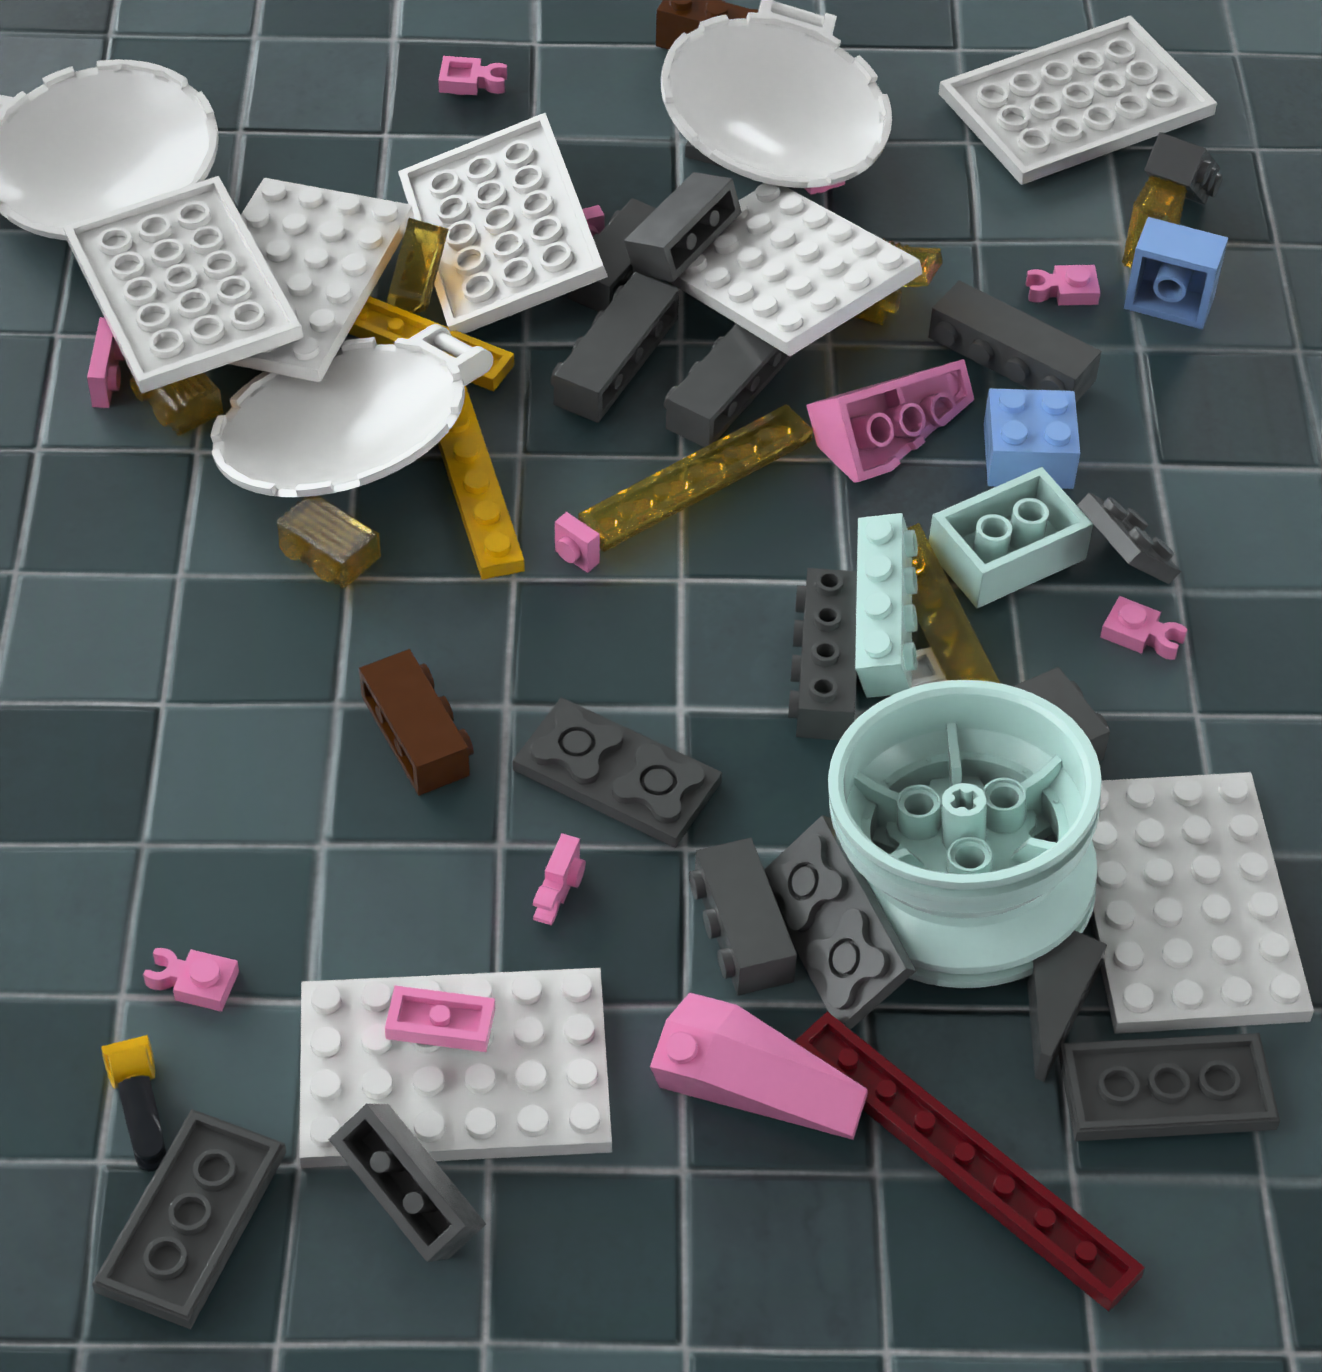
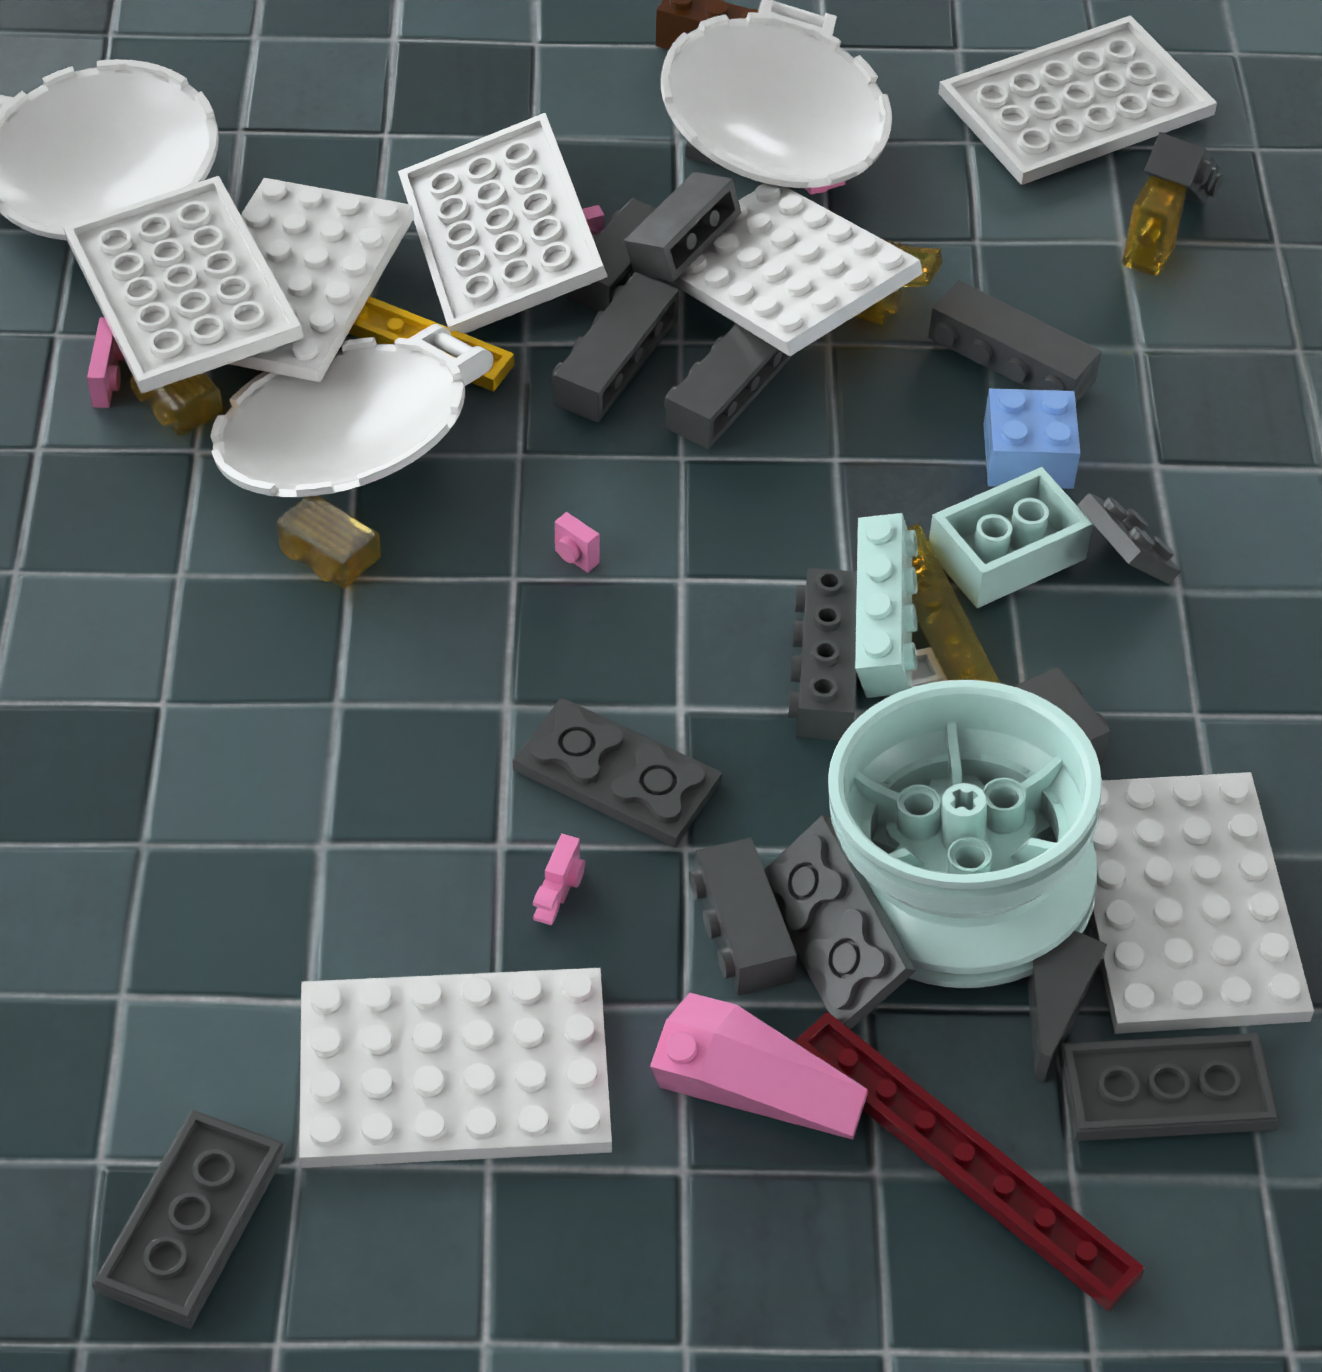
(130, 1070): black piece -> none
(199, 980): bright pink plate -> none
(407, 1182): dark grey brick -> none
(416, 721): reddish brown brick -> none
(417, 266): clear yellow brick -> none
(440, 1018): bright pink plate -> none
(466, 75): bright pink plate -> none
(480, 497): yellow plate -> none
(696, 476): clear yellow plate -> none
(881, 423): bright pink wedge -> none
(1068, 284): bright pink plate -> none
(1138, 625): bright pink plate -> none
(1175, 272): light blue brick -> none

